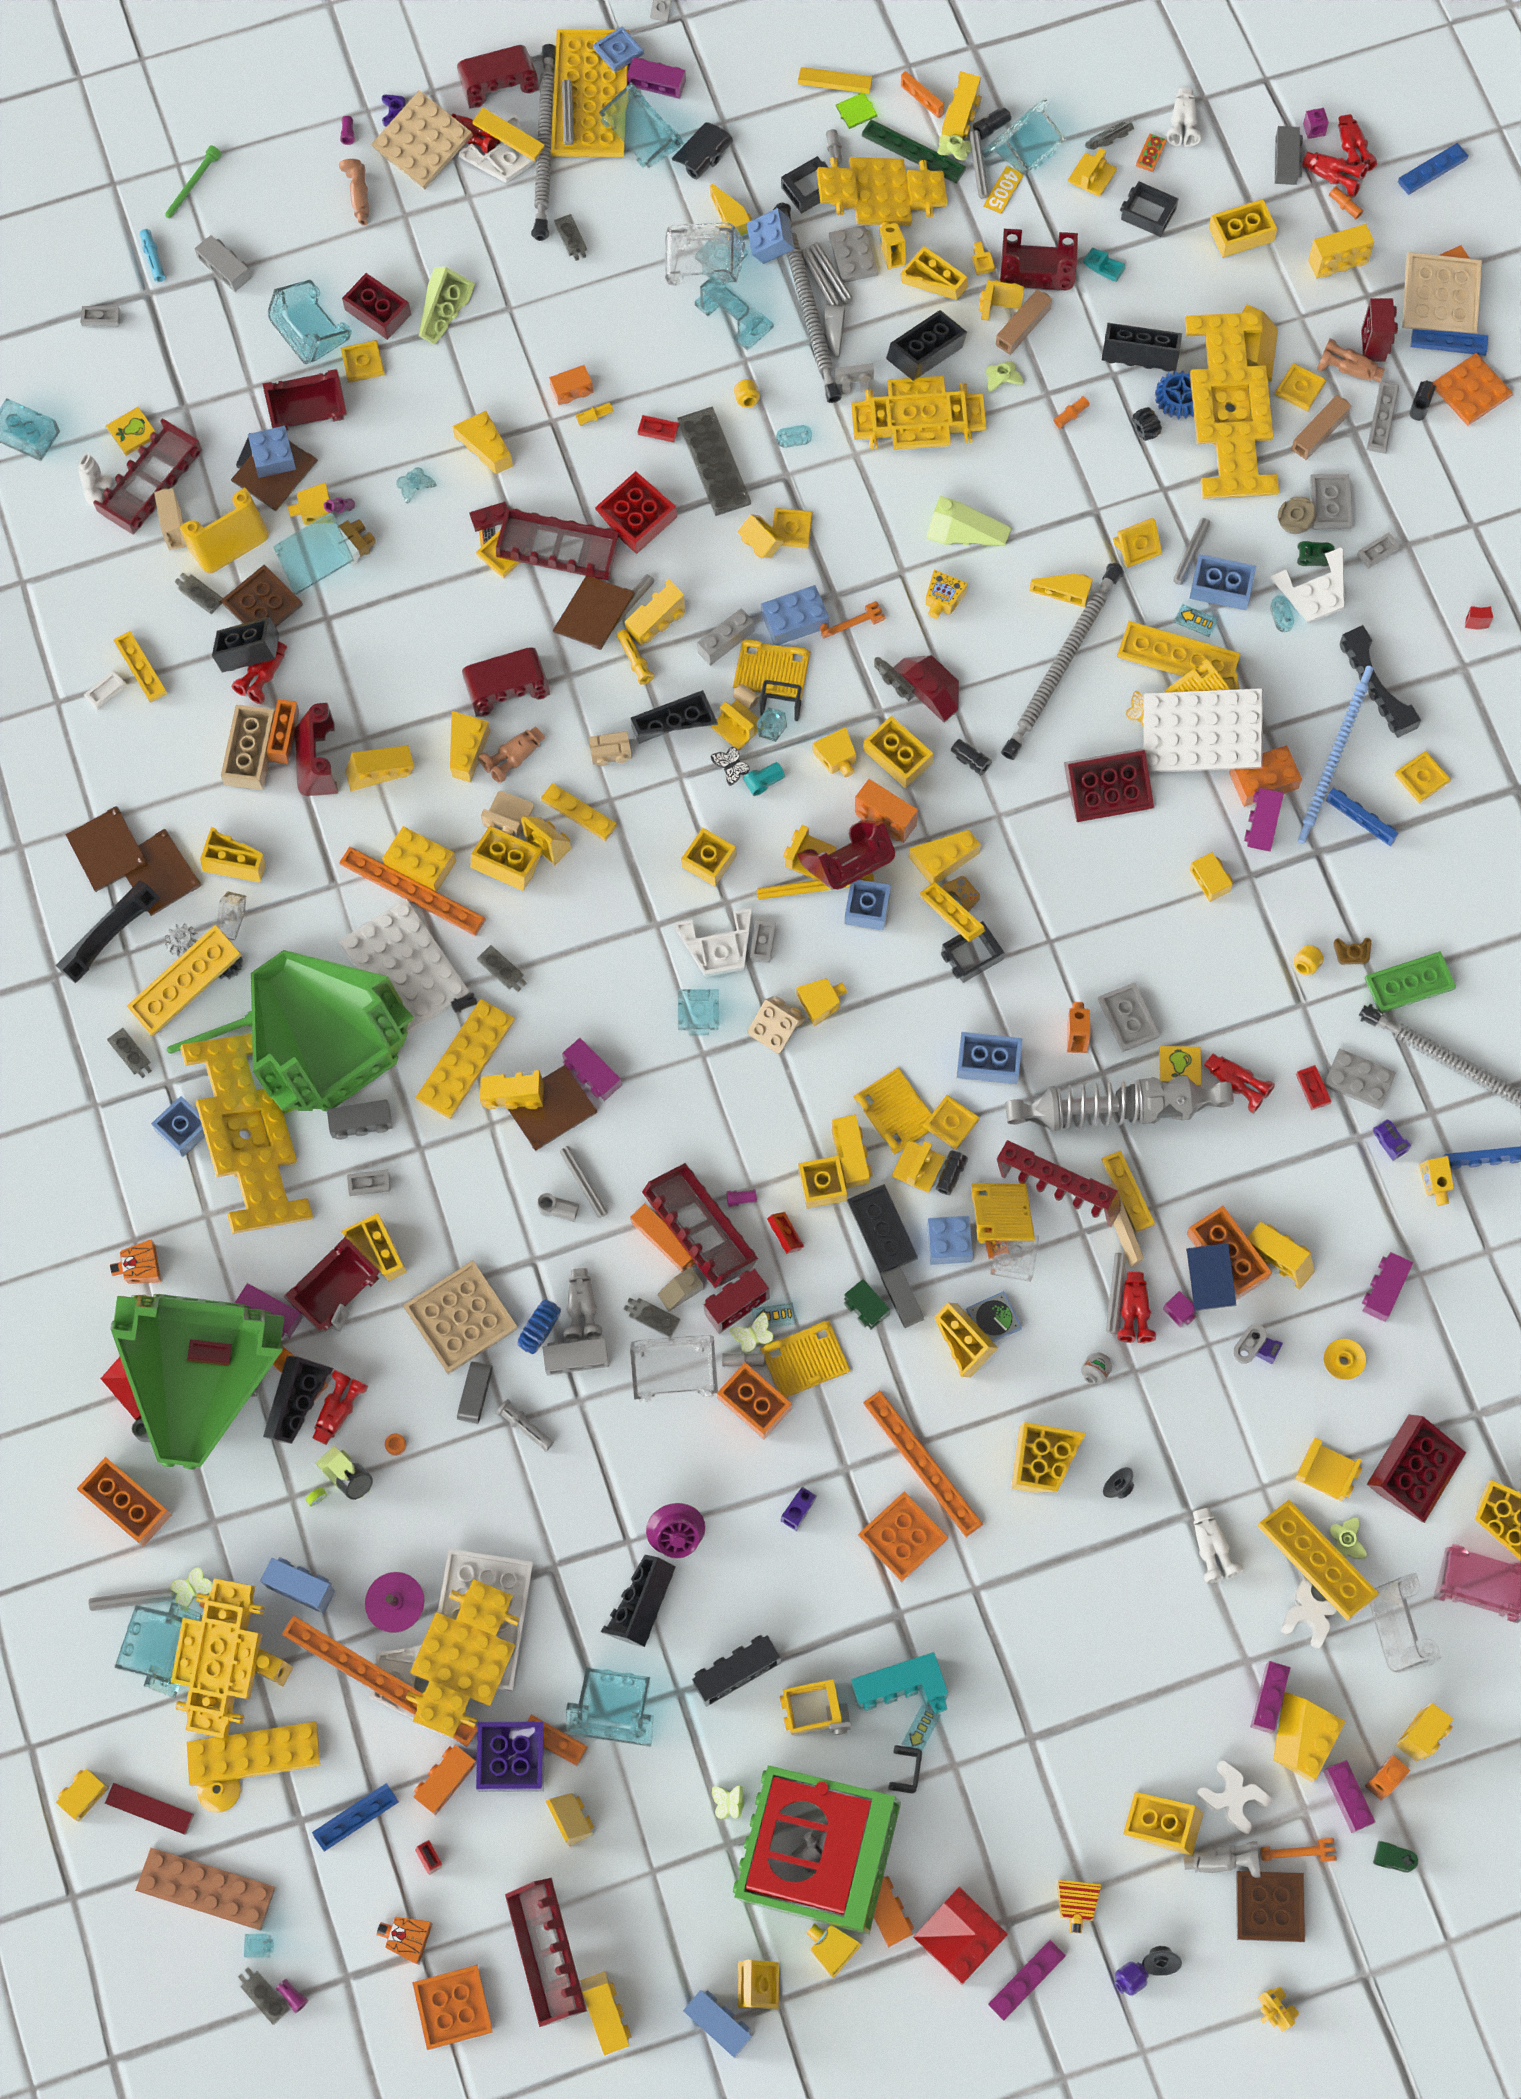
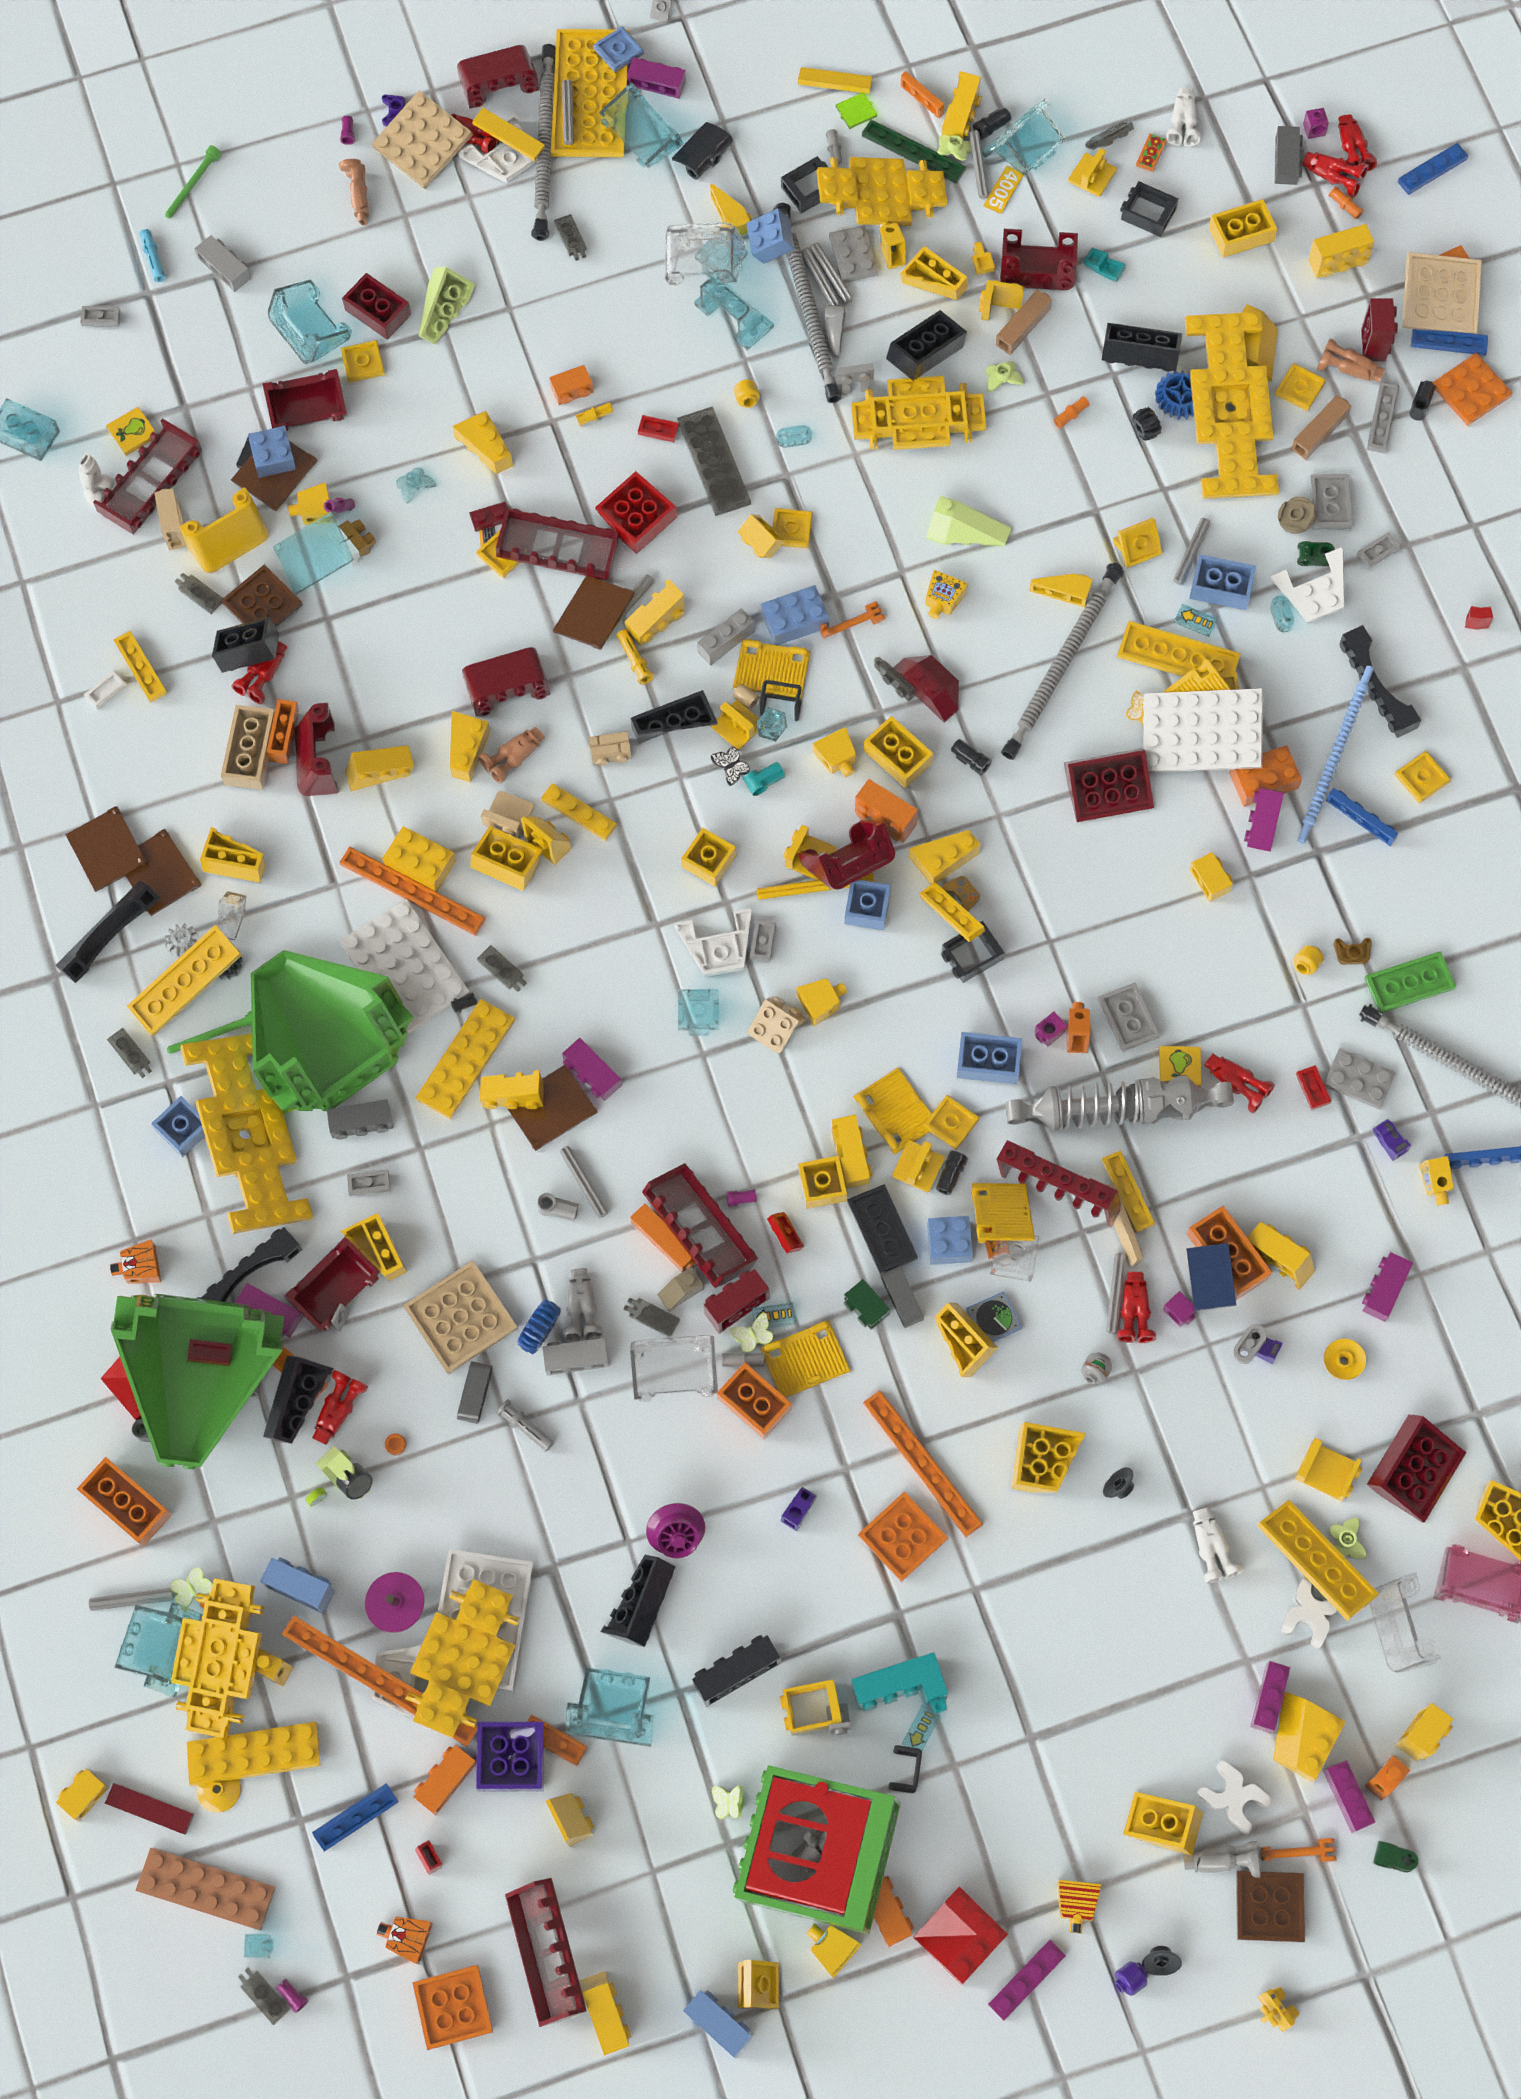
(278, 1248): none -> black arch
(1054, 1022): none -> magenta brick

